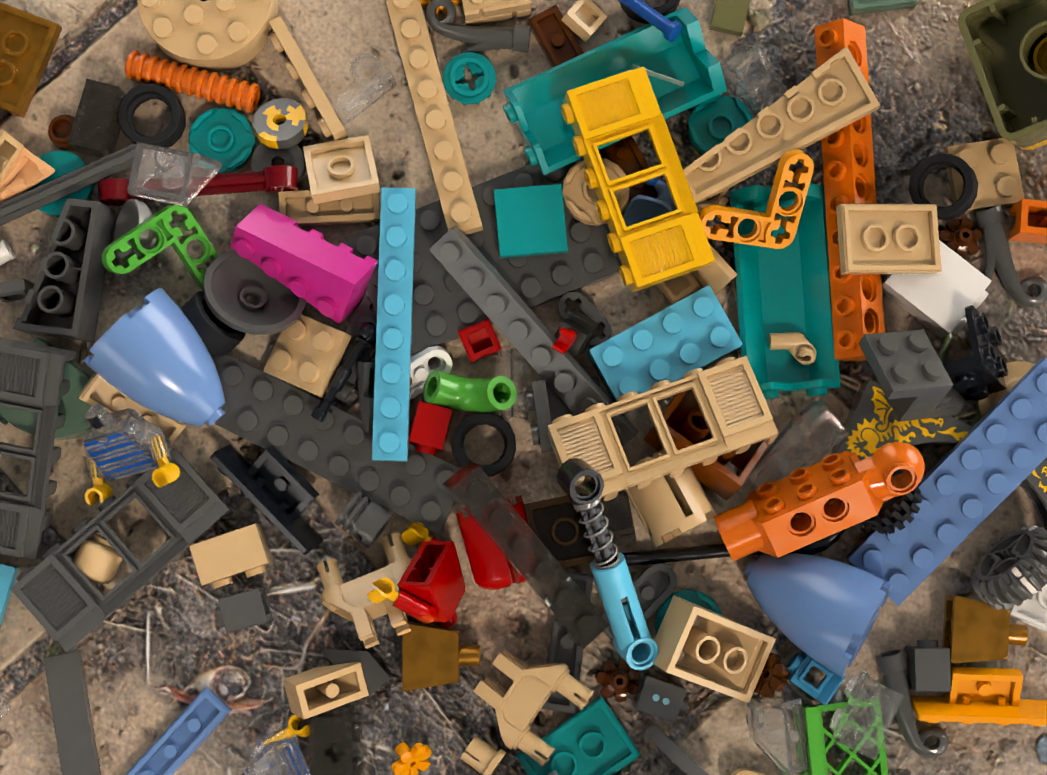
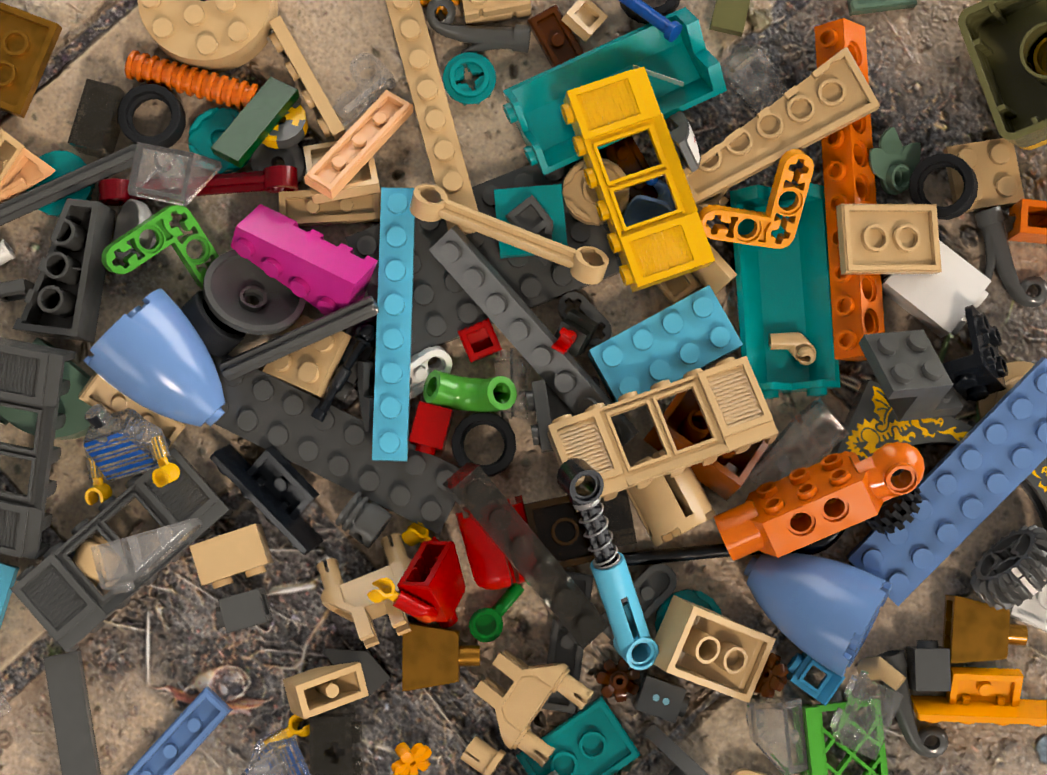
(60, 129): reddish brown plate -> none
(137, 556): none -> clear slope
(255, 122): none -> tile
(299, 338): none -> dark grey axle
(358, 144): none -> light nougat tile
(487, 623): none -> green plate
(533, 218): none -> dark grey tile
(585, 264): none -> tan piece
(685, 141): none -> dark grey slope
(716, 120): teal tile -> none
(881, 670): none -> tan arm
(894, 162): none -> sand green plate
(961, 237): reddish brown plant -> none

